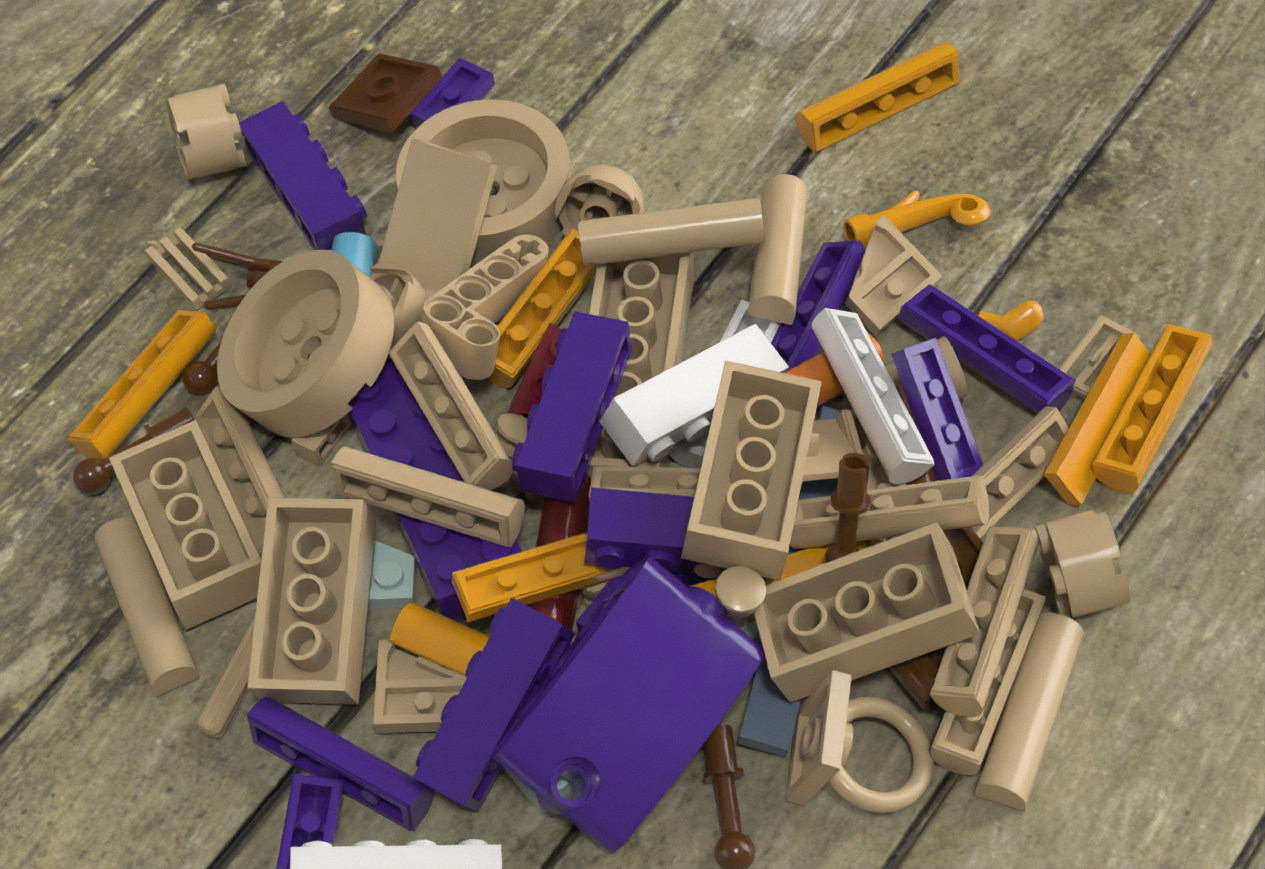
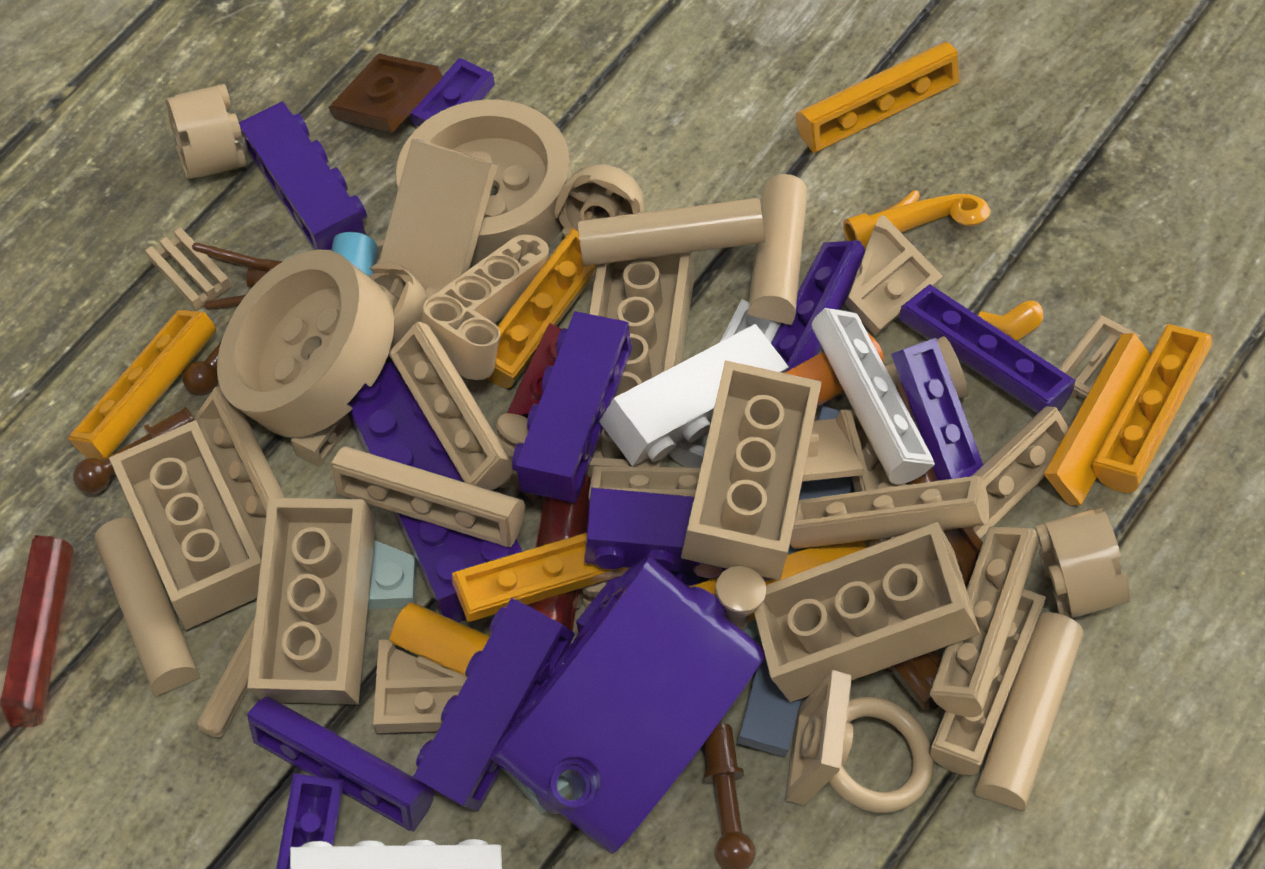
(36, 631): none -> clear red brick
(850, 501): reddish brown pin -> none

